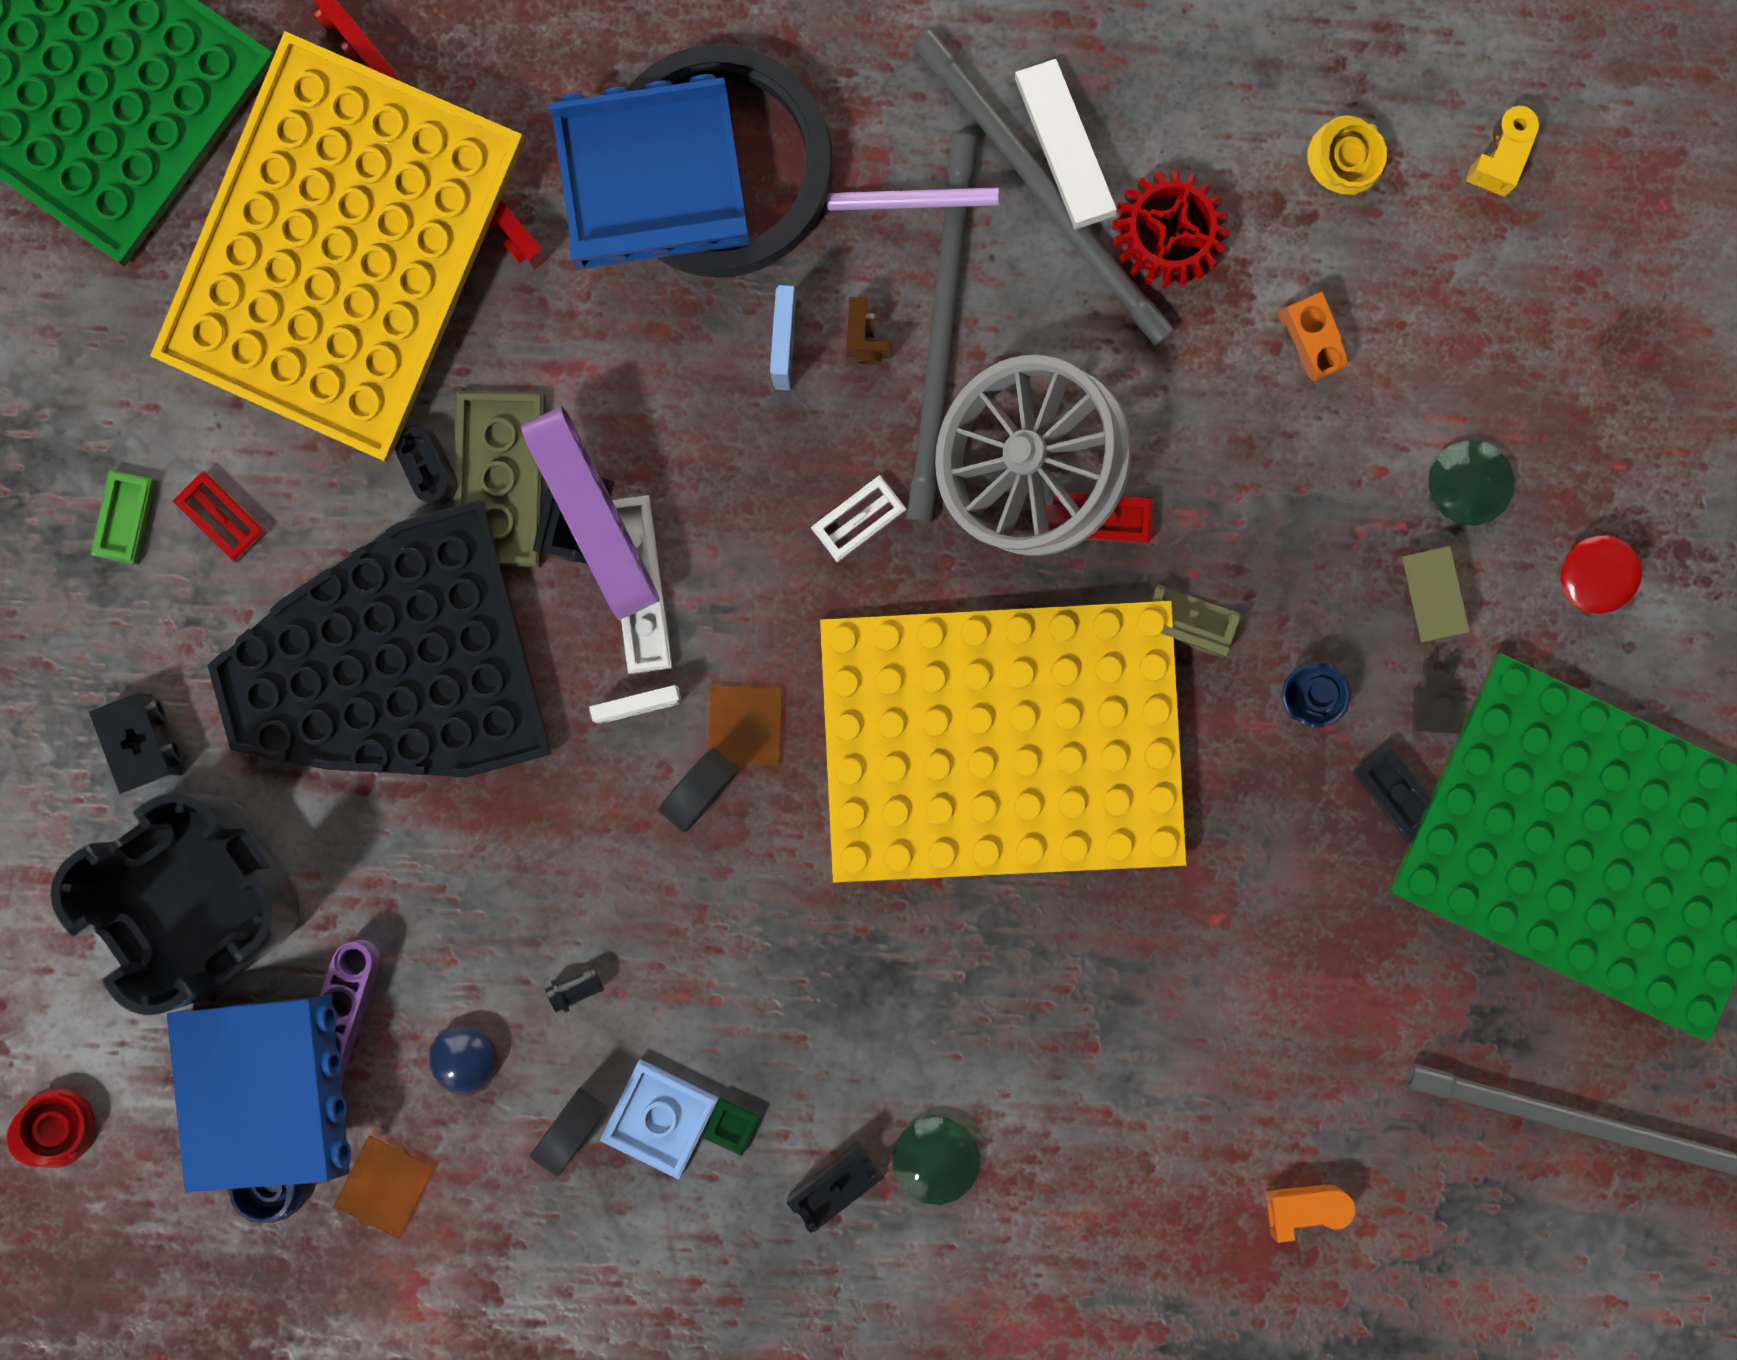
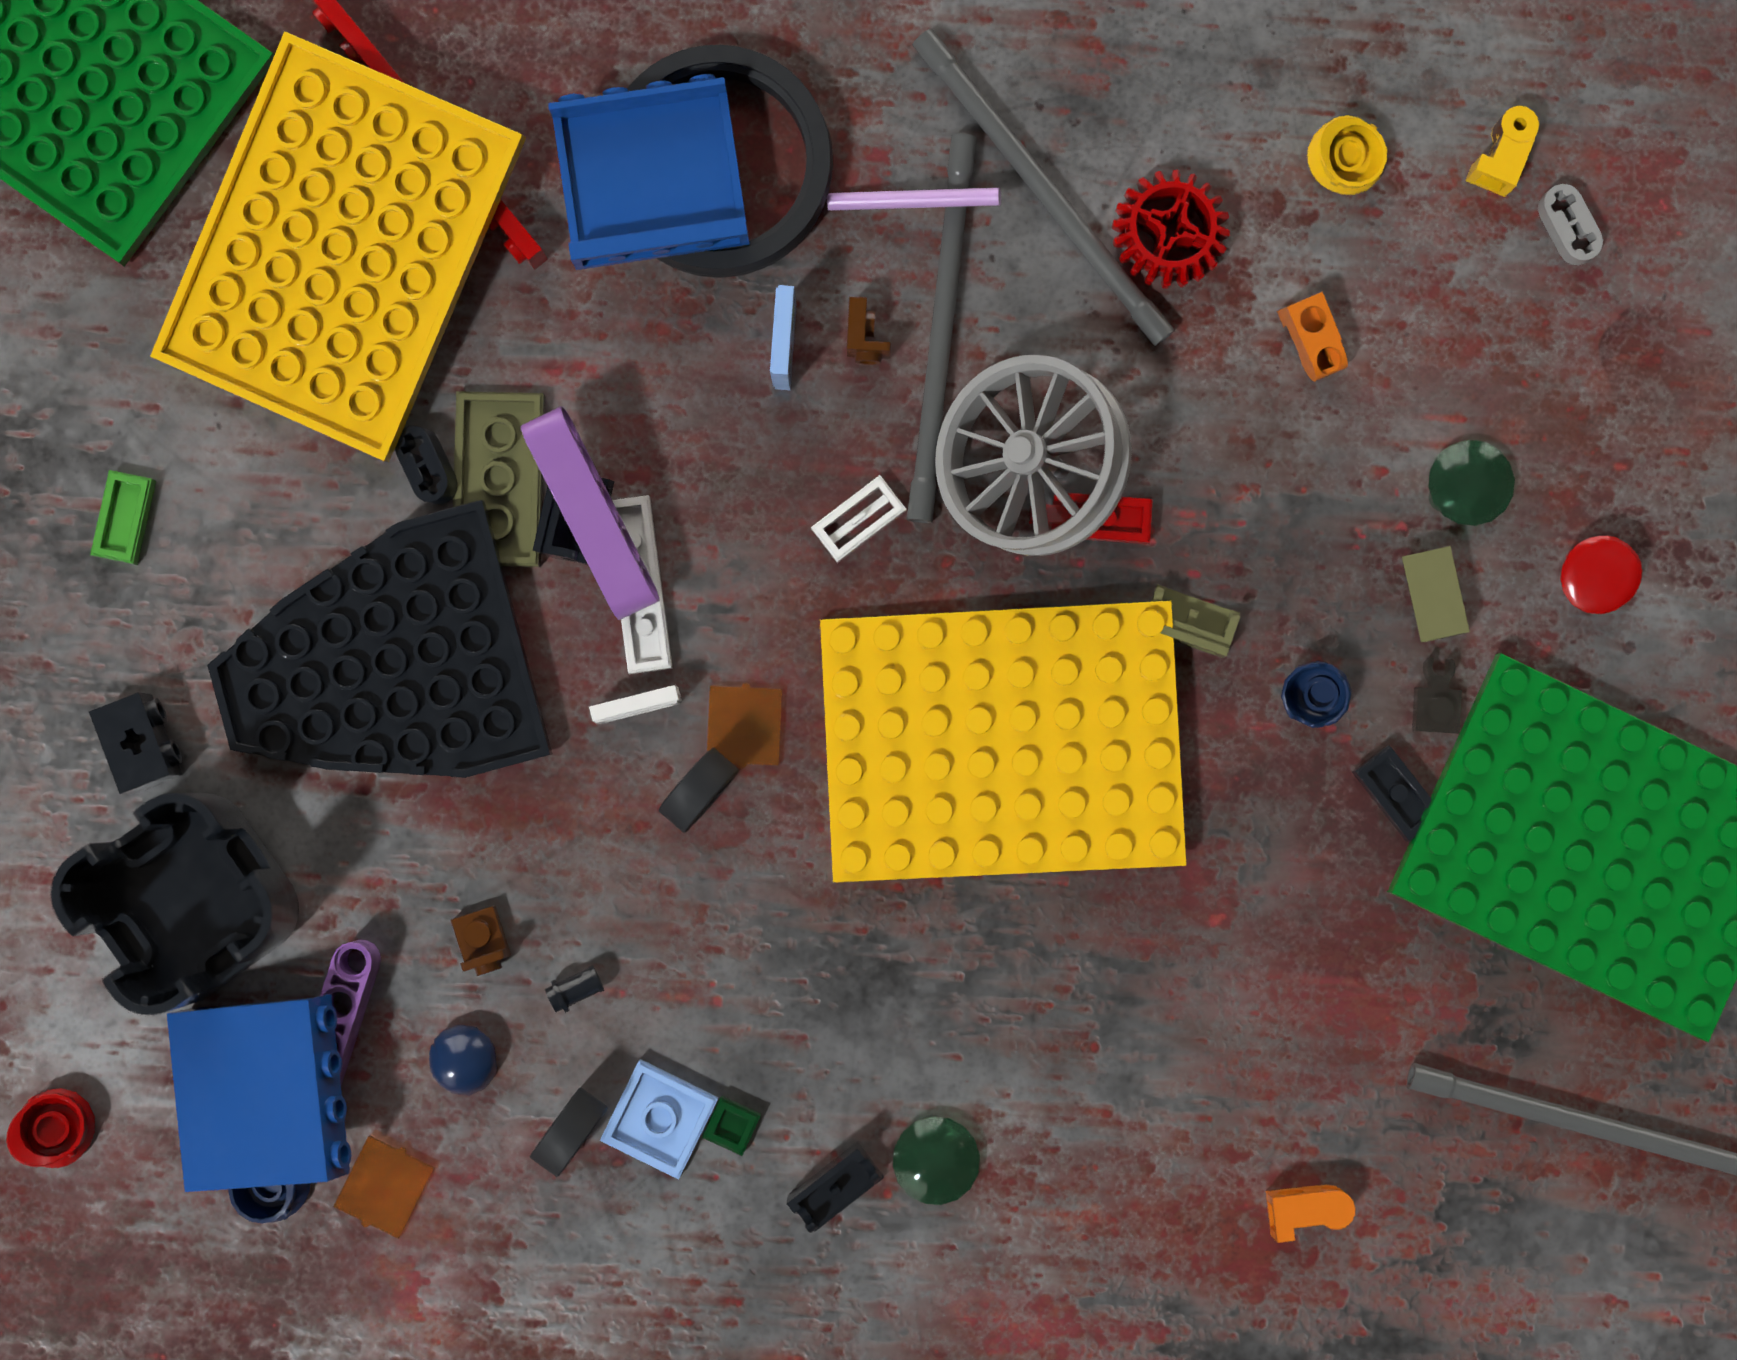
(246, 543): red tile -> none
(481, 940): none -> reddish brown bracket
(1065, 144): white tile -> none
(1579, 222): none -> light grey beam

